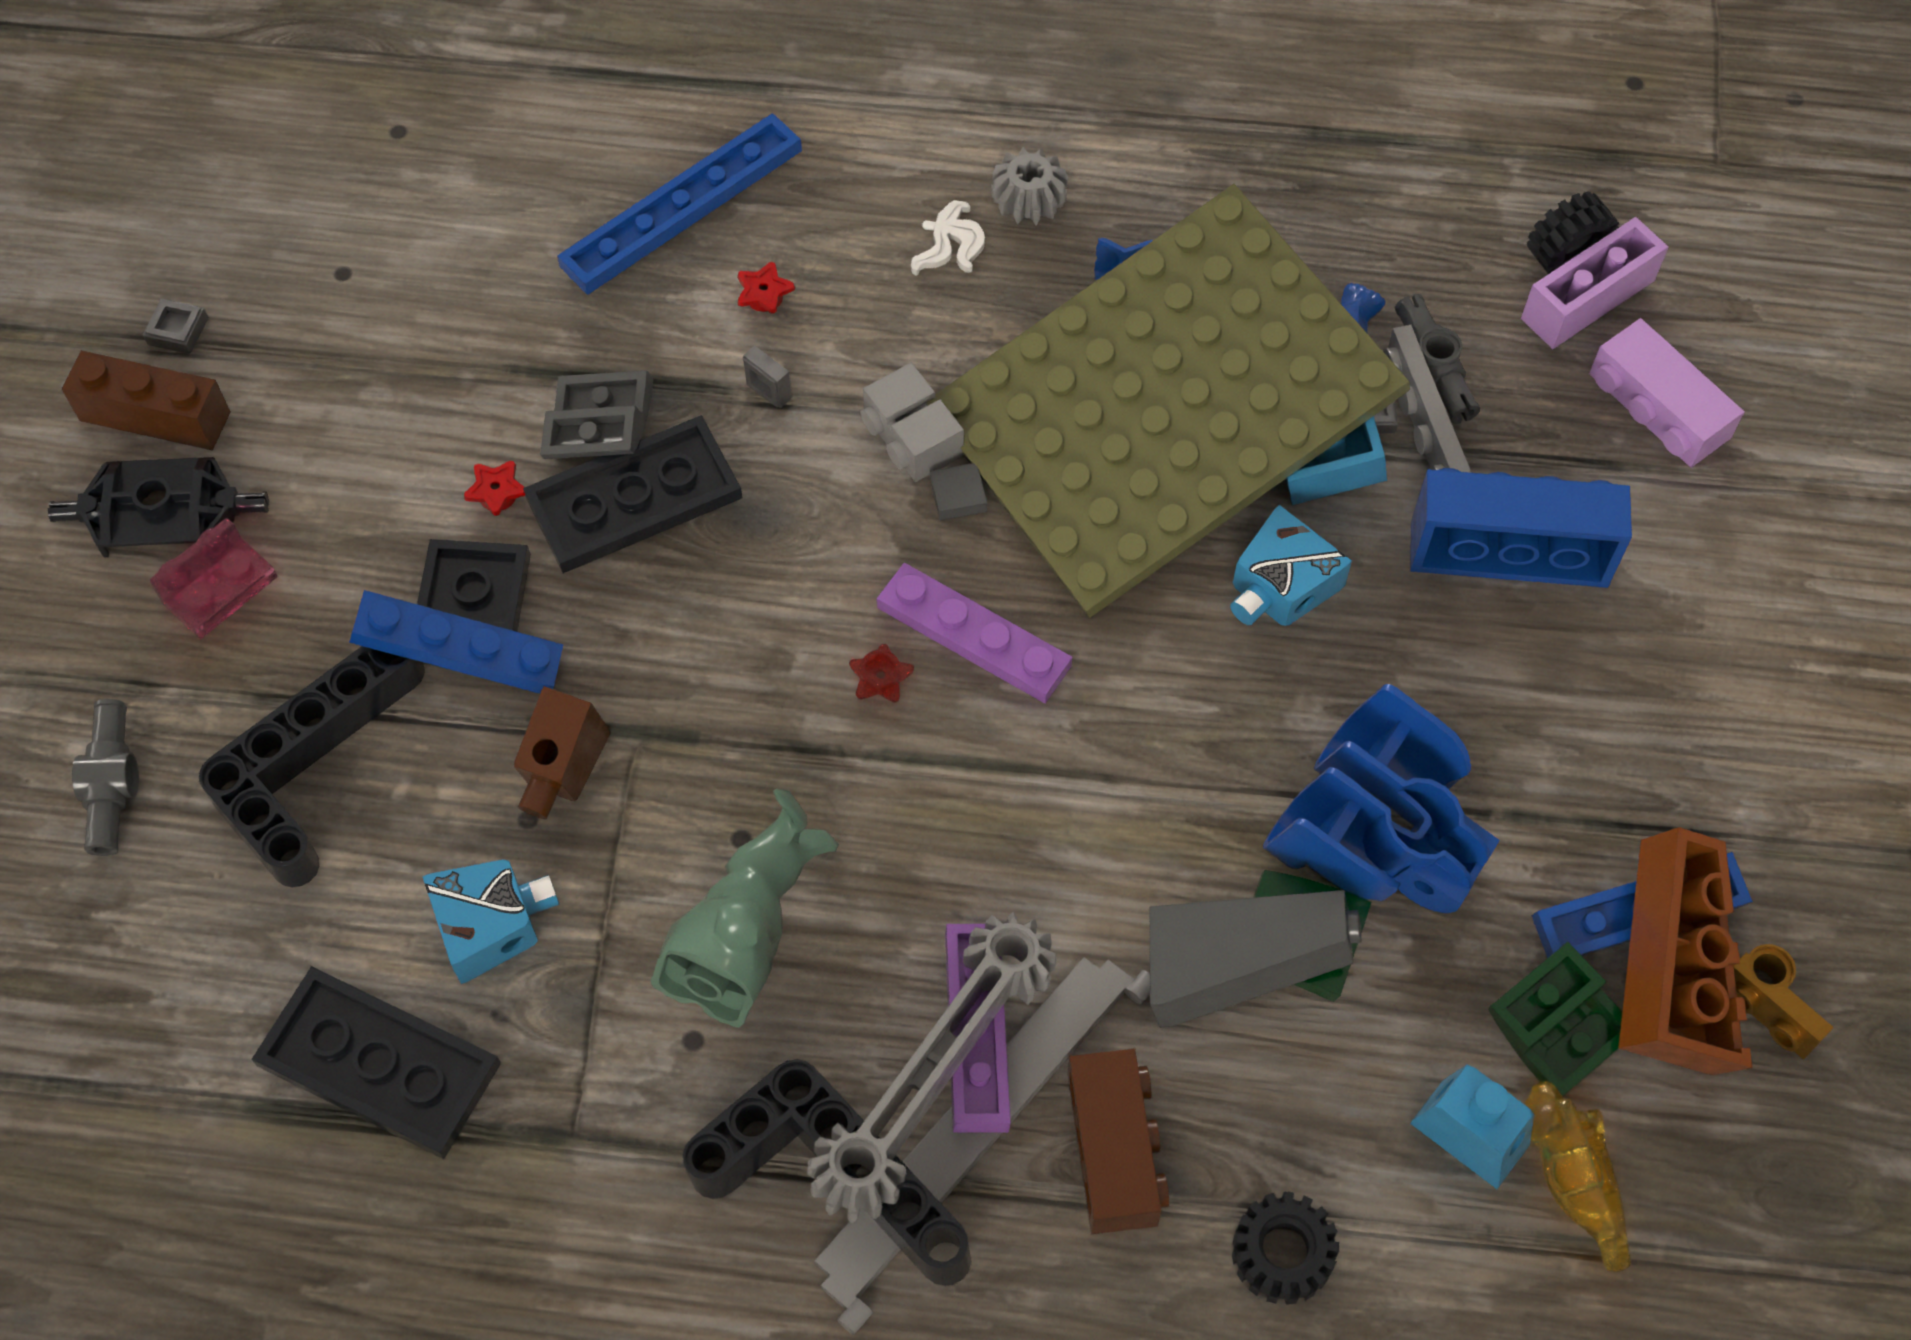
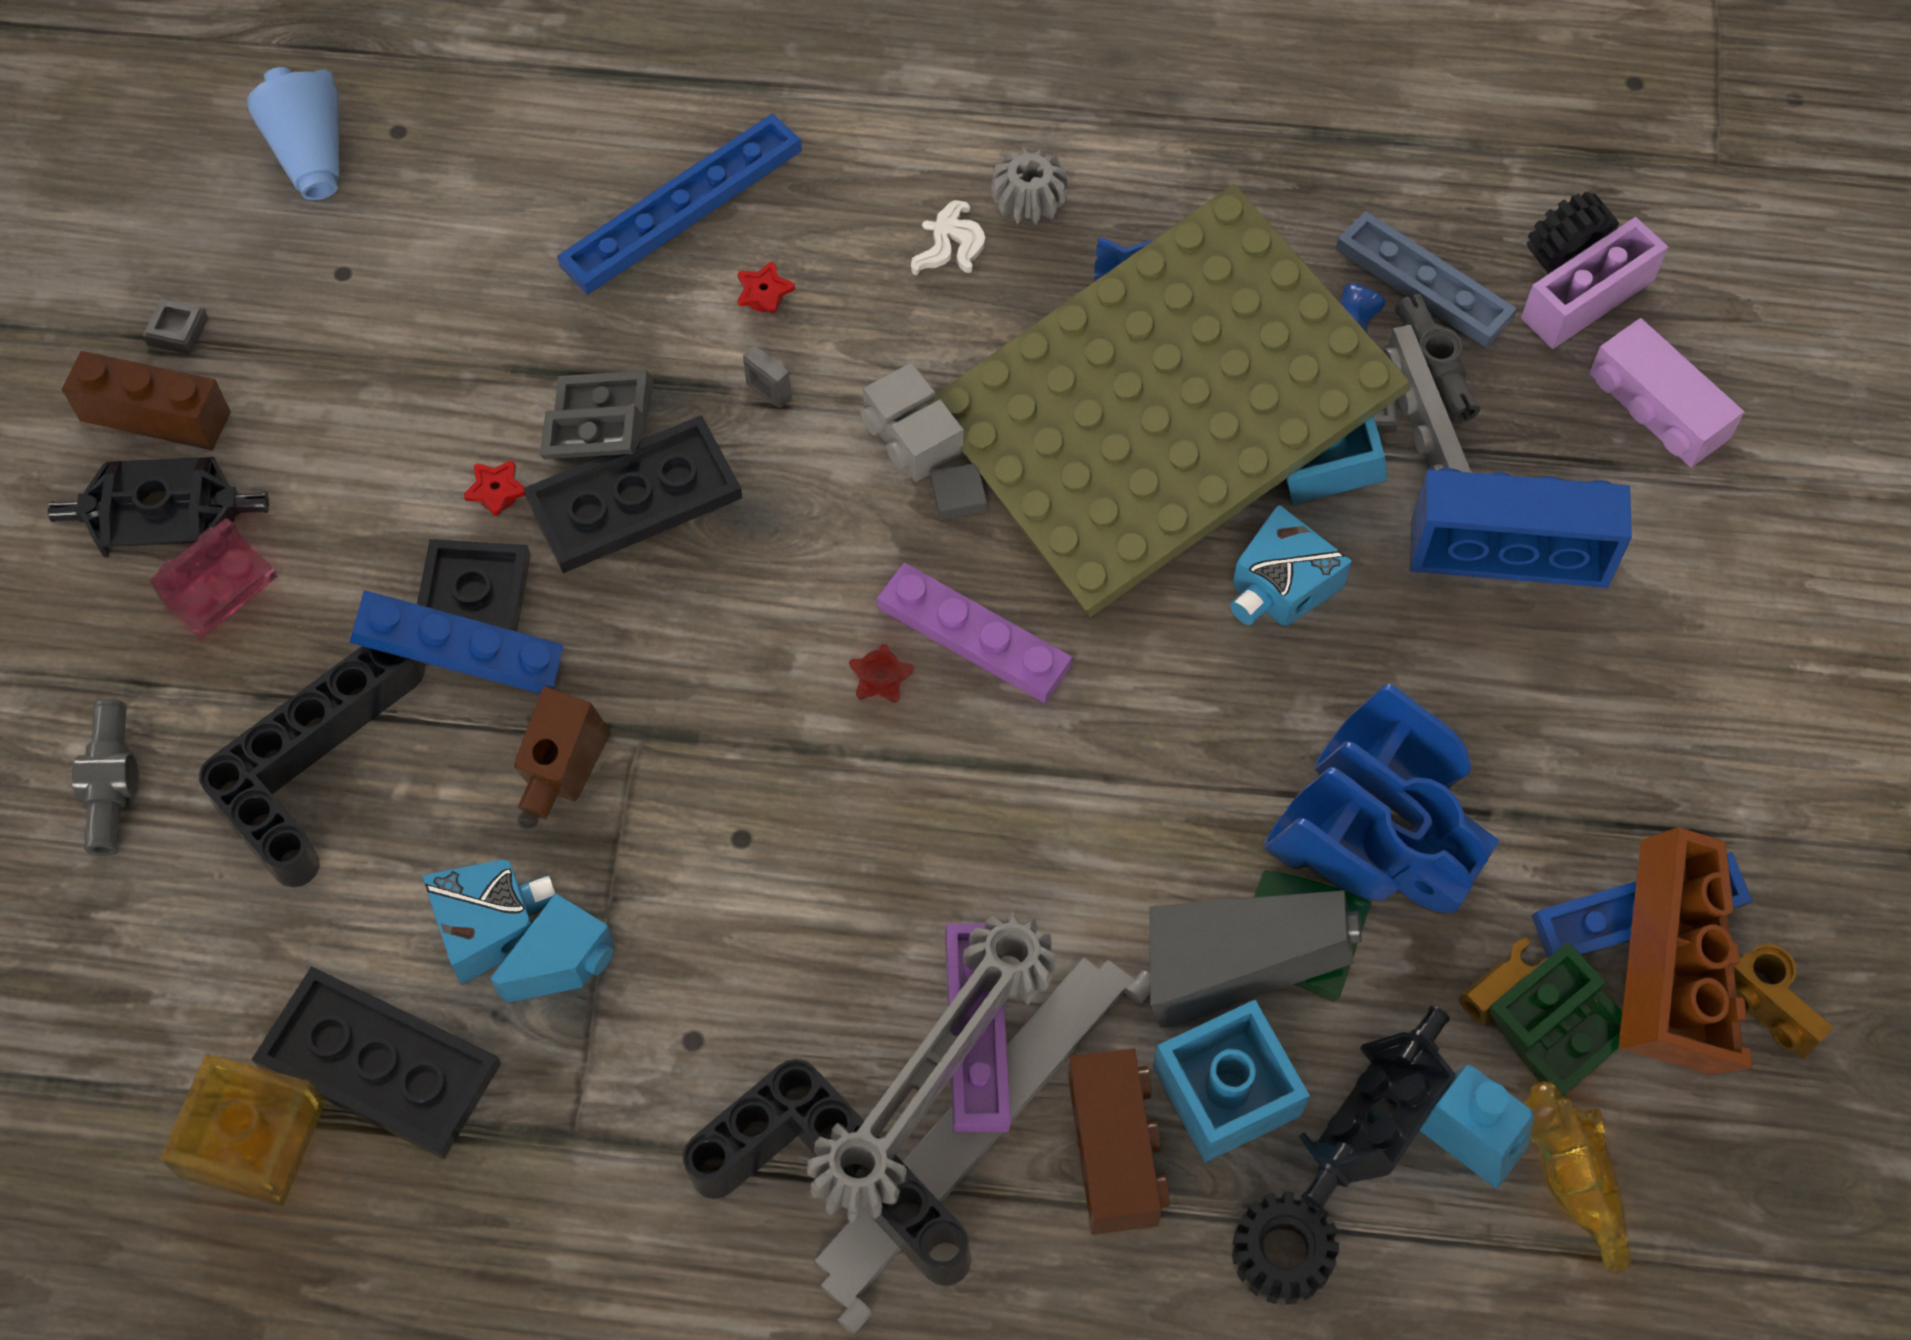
(243, 1130): none -> clear yellow brick
(301, 127): none -> light blue cone
(555, 953): none -> dark azure slope
(729, 939): sand green animal -> none
(1230, 1080): none -> dark azure brick
(1401, 1081): none -> black plate
(1417, 271): none -> sand blue plate
(1496, 983): none -> pearl gold bar

